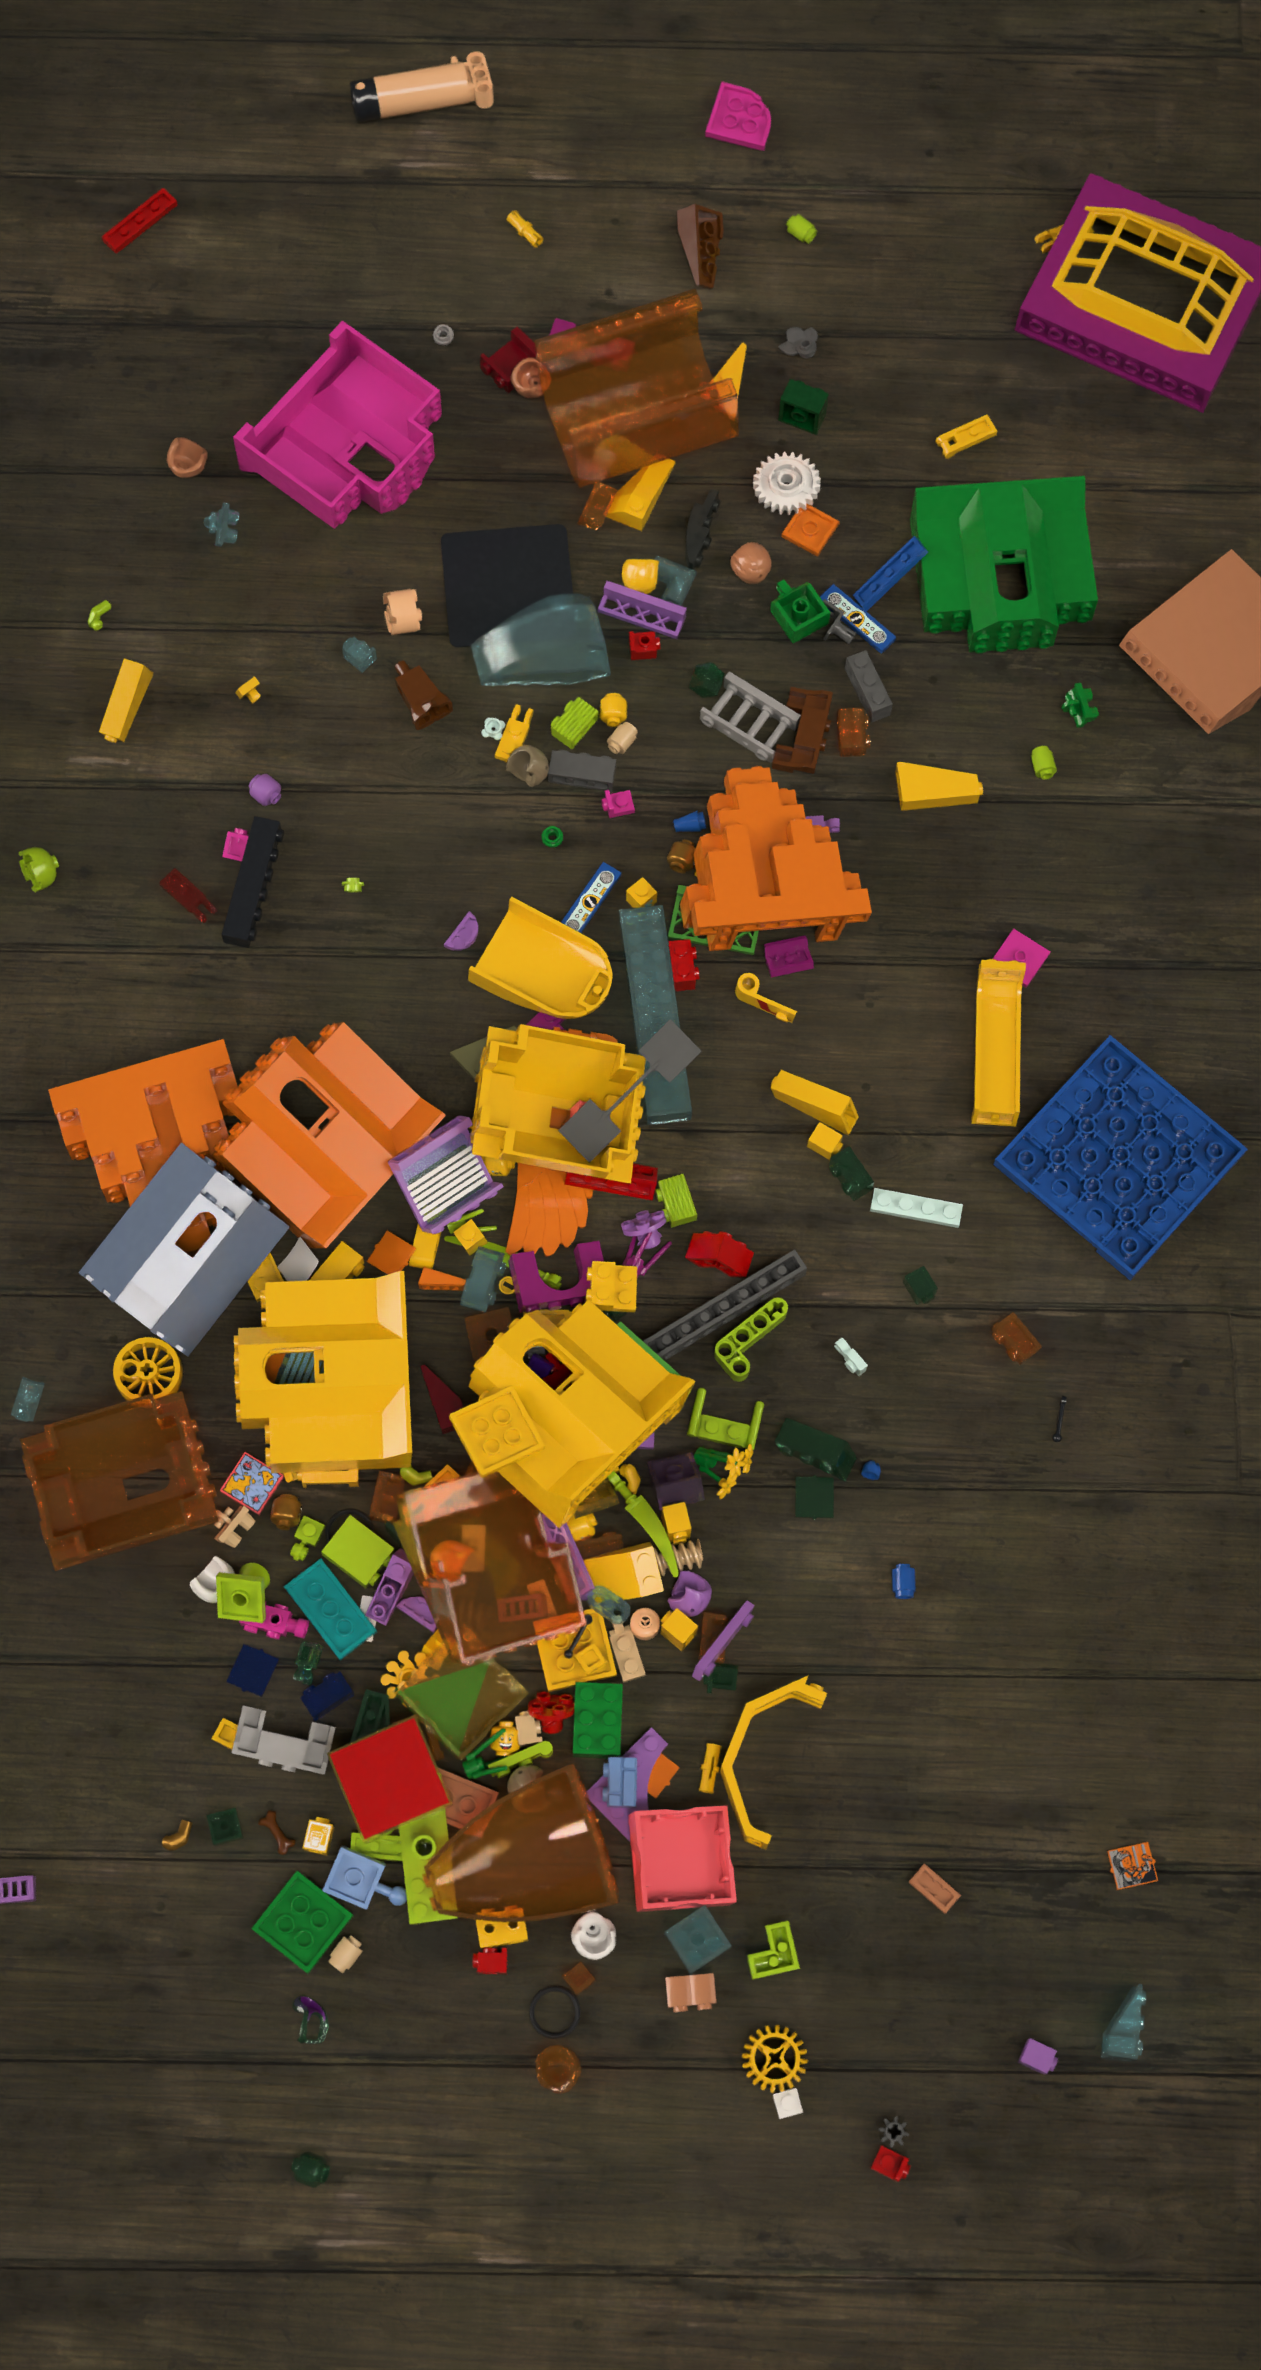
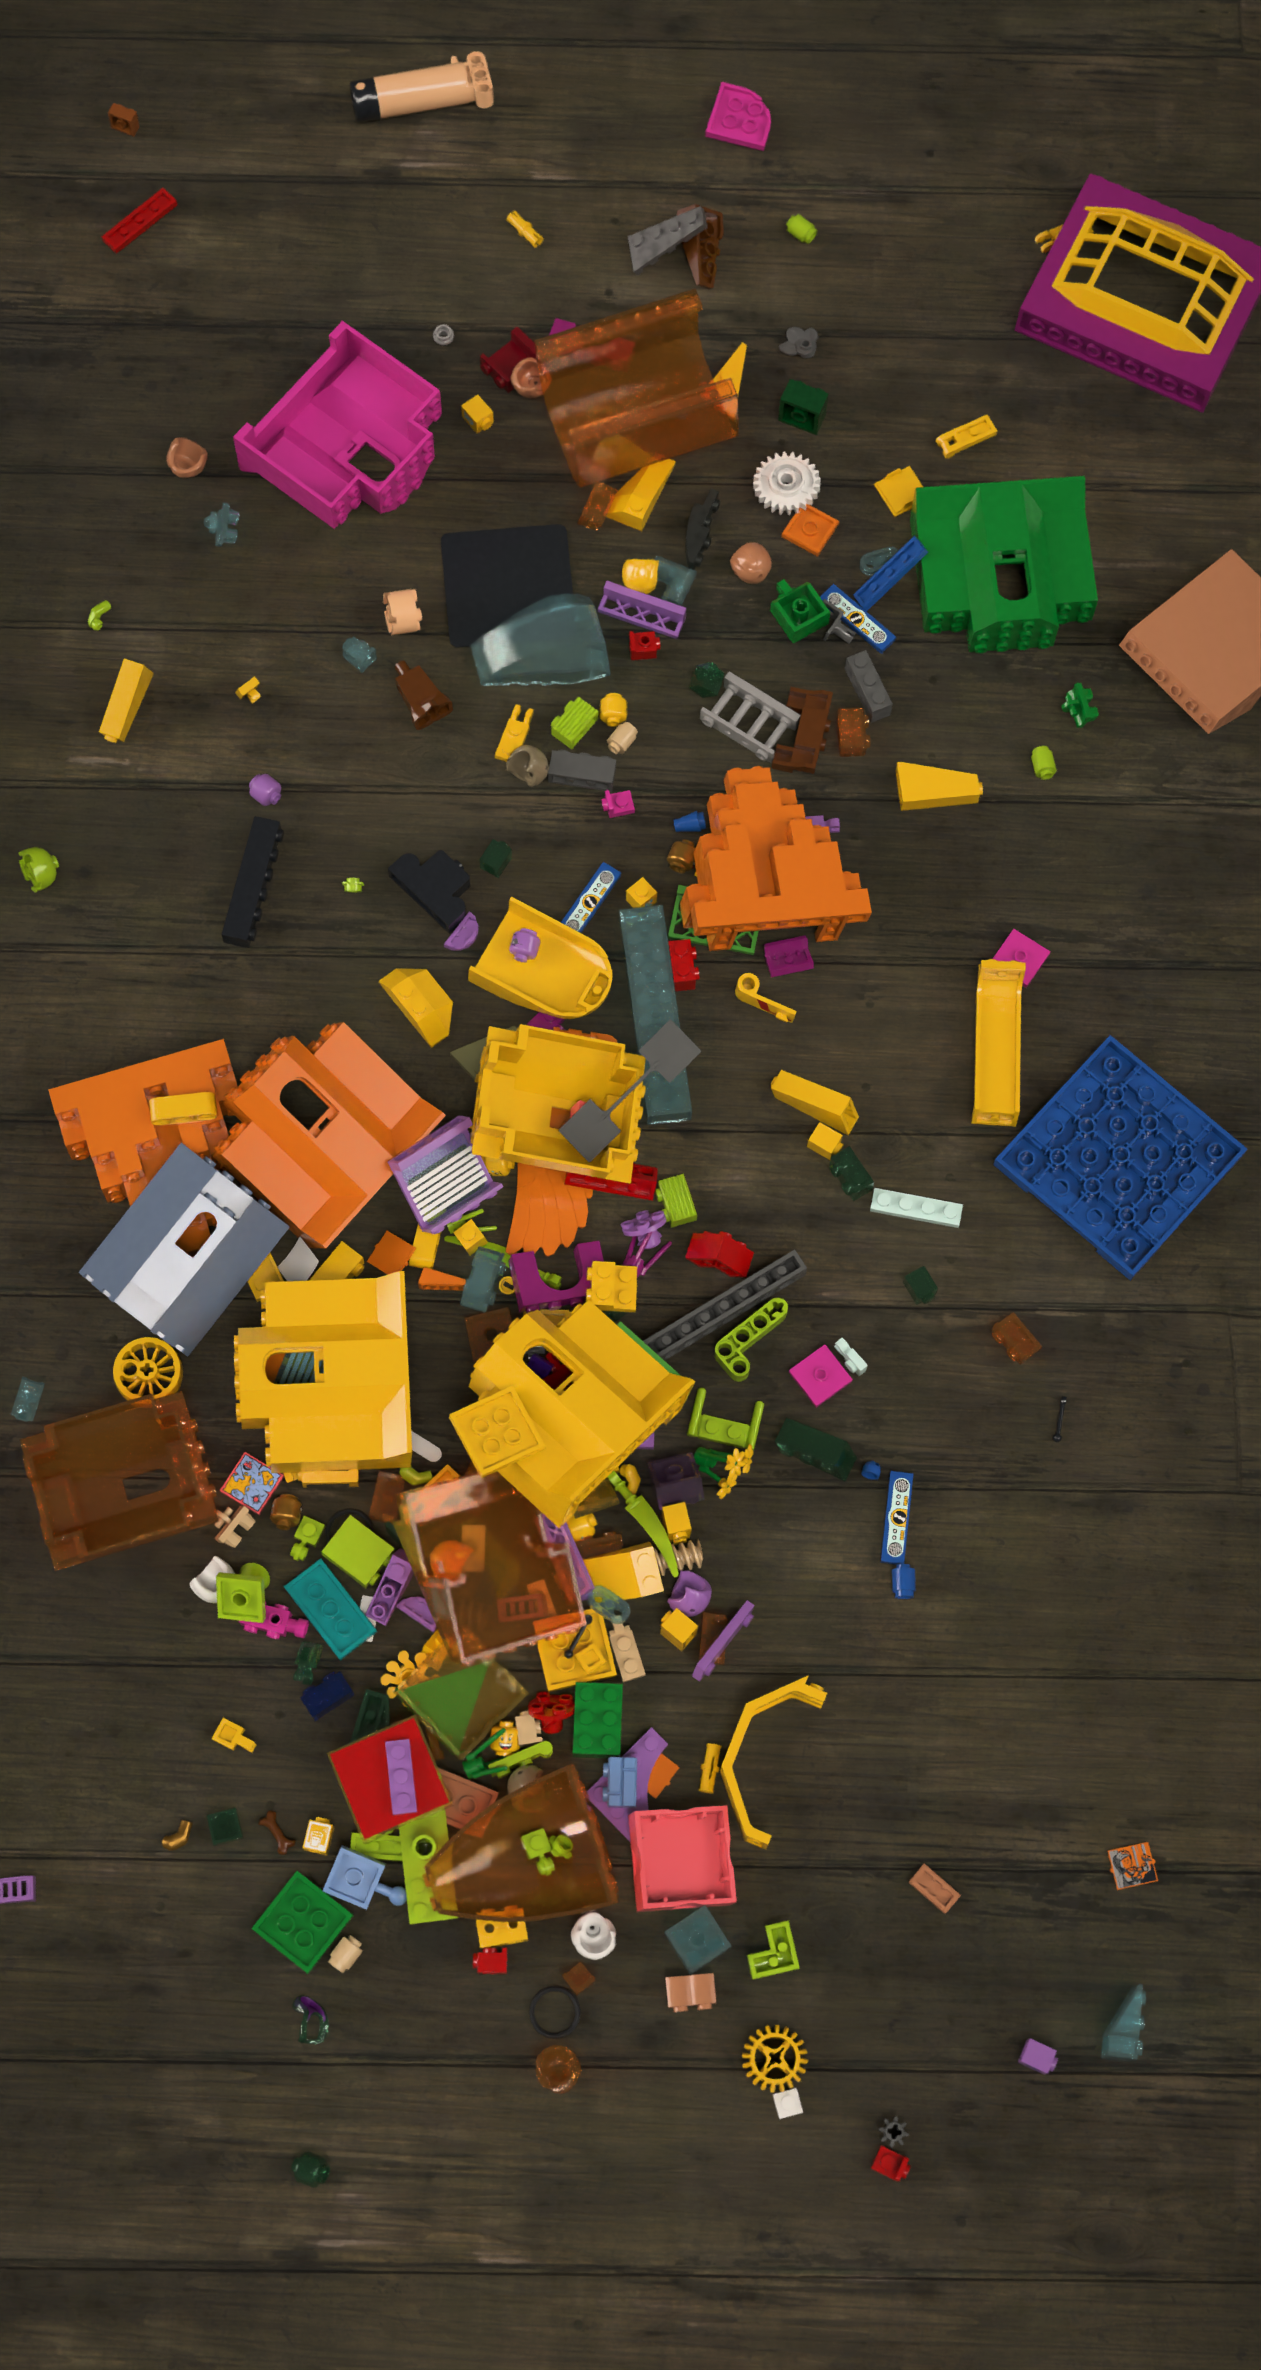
(123, 119): none -> dark orange piece
(183, 1108): none -> yellow beam
(186, 894): clear red hinge -> none
(235, 844): dark pink bracket -> none
(252, 1670): clear blue piece -> none
(280, 1748): light grey bracket -> none
(401, 1777): none -> medium lavender plate
(421, 1002): none -> yellow wedge
(425, 1448): none -> white sticker
(434, 886): none -> black brick
(442, 1399): dark red slope -> none
(477, 414): none -> yellow brick
(493, 723): light aqua plate -> none
(496, 858): none -> clear green brick
(524, 945): none -> medium lavender head
(536, 1845): none -> lime plate
(552, 830): green plate -> none
(561, 1846): none -> lime plate
(642, 1631): light nougat head -> none
(664, 237): none -> flat silver wing
(722, 1677): clear green bracket -> none
(814, 1497): clear green piece -> none
(820, 1376): none -> dark pink plate
(877, 559): none -> clear light blue plate
(896, 1518): none -> tile
(898, 490): none -> yellow piece

